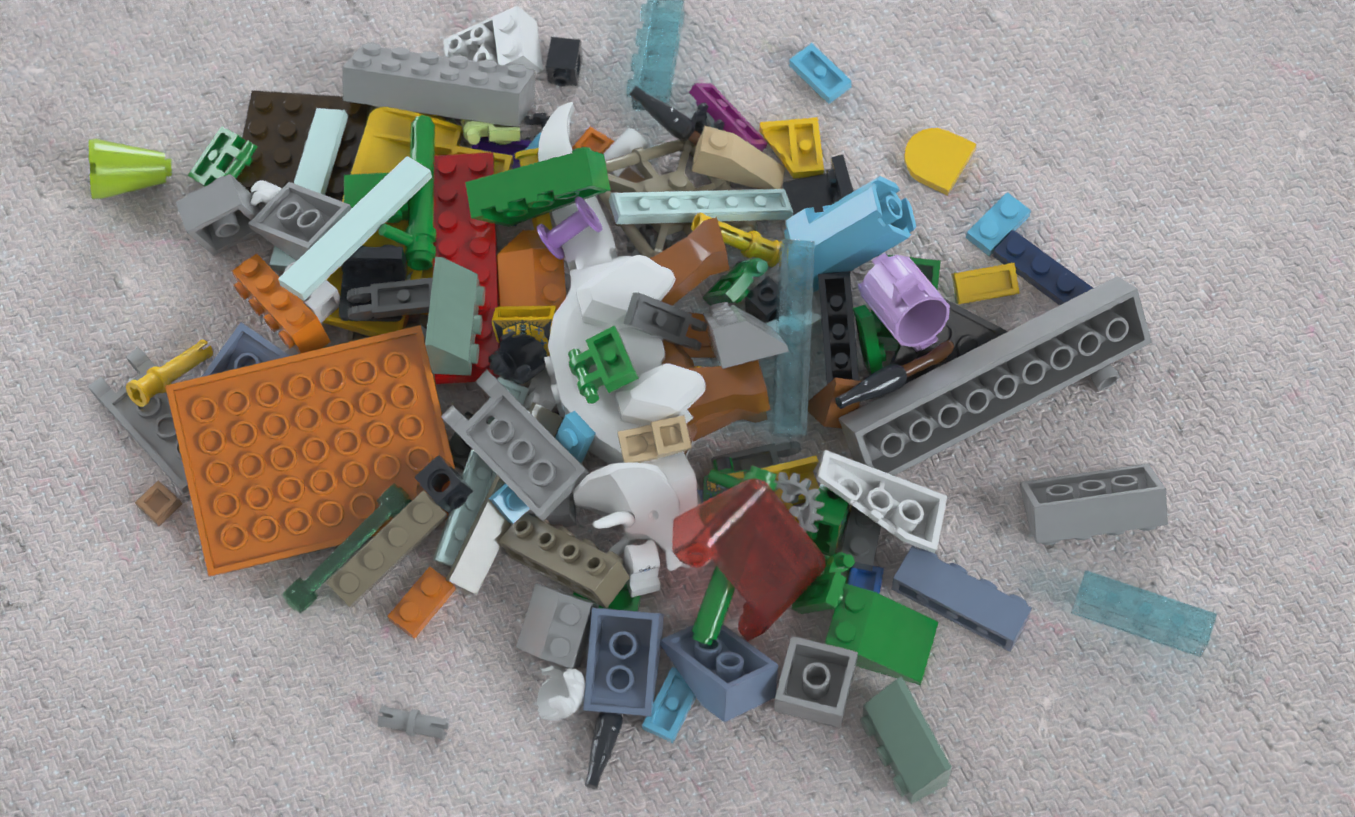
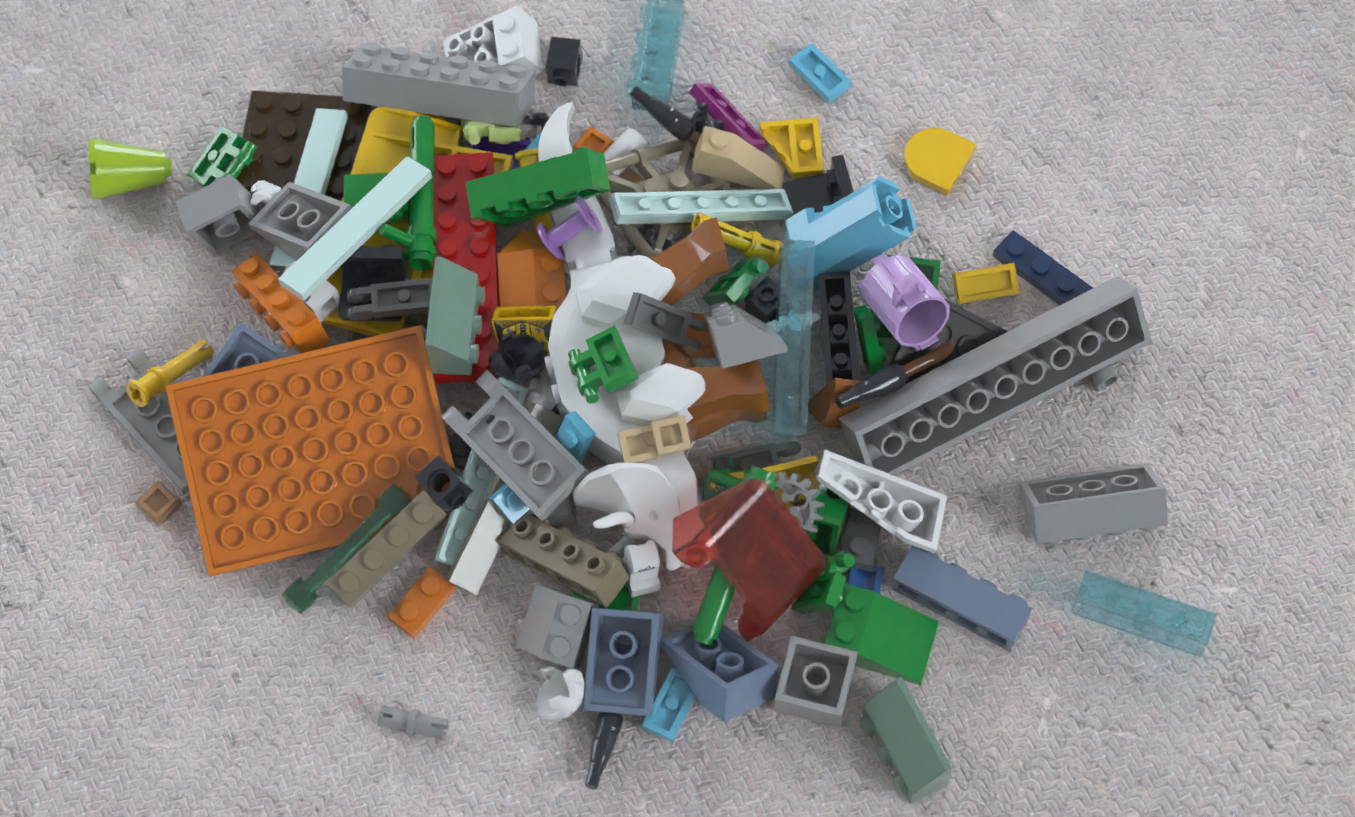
(997, 223): medium azure plate -> none

